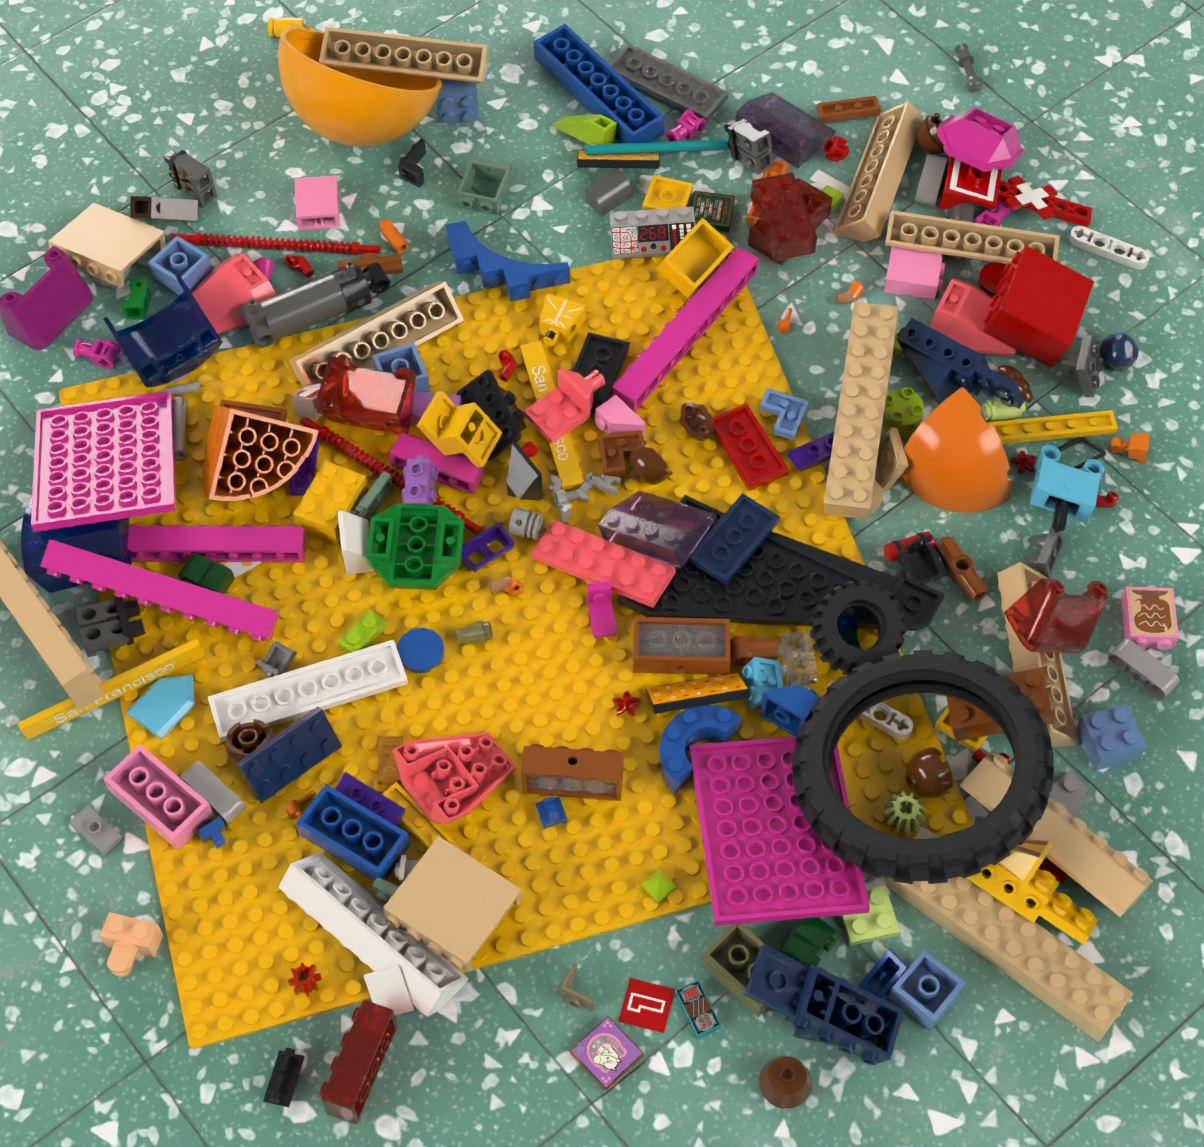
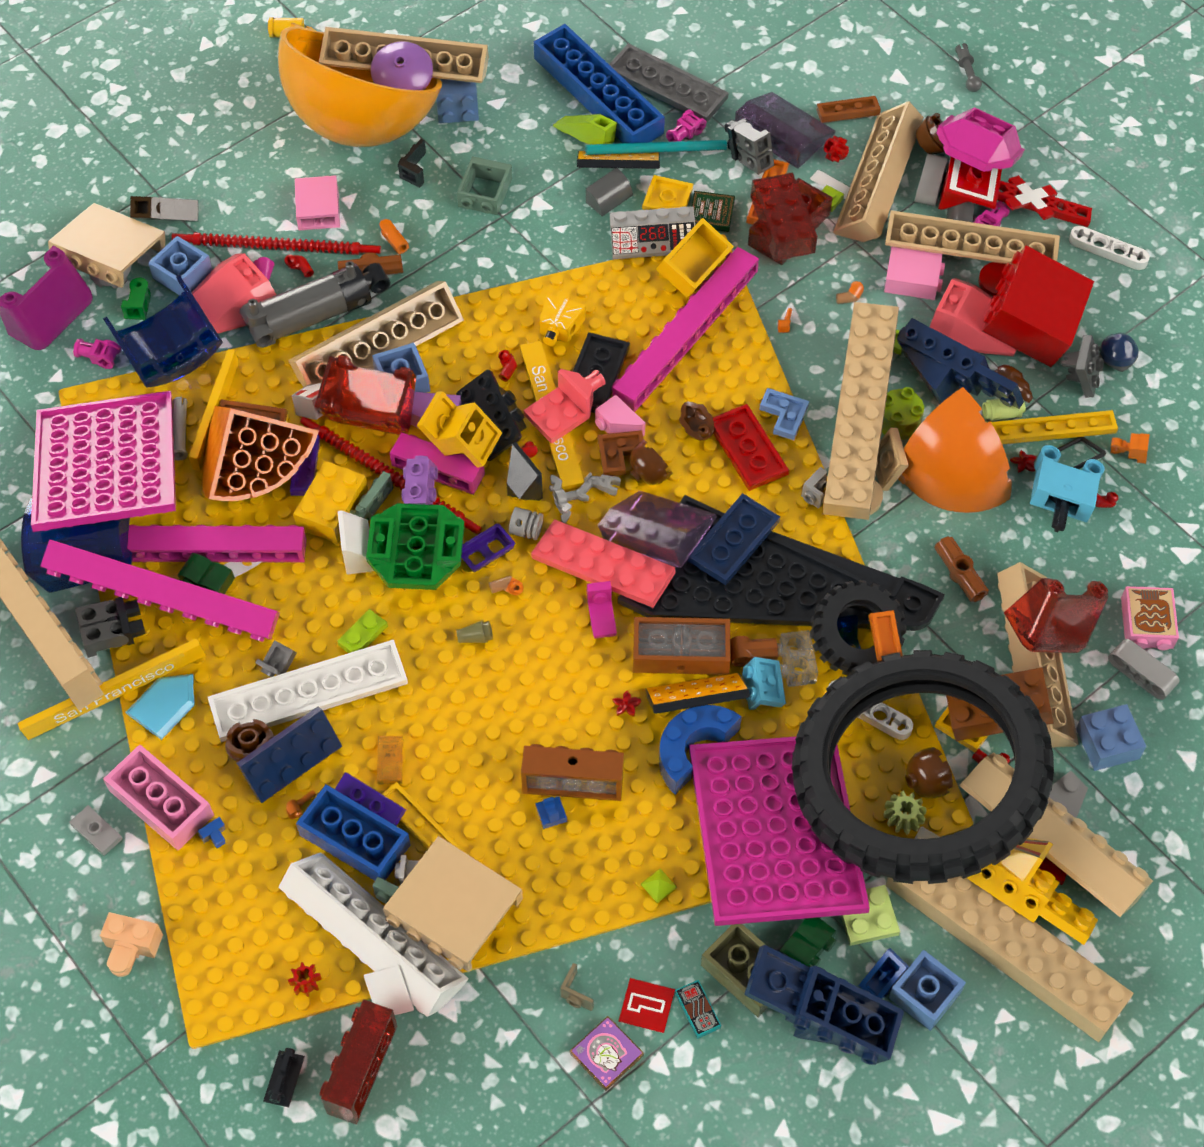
(182, 389): light grey piece -> none
(191, 176): dark grey hips -> none
(219, 392): none -> yellow tile
(219, 796): light grey beam -> none
(412, 74): none -> medium lavender dish
(420, 650): blue tile -> none
(451, 773): coral wedge -> none
(495, 269): blue arch -> none
(785, 1082): reddish brown cone -> none
(788, 707): blue slope -> none
(812, 452): dark purple plate -> none
(813, 488): none -> light grey bracket
(885, 634): none -> orange tile
(916, 558): black piece -> none
(1050, 547): dark grey tile -> none

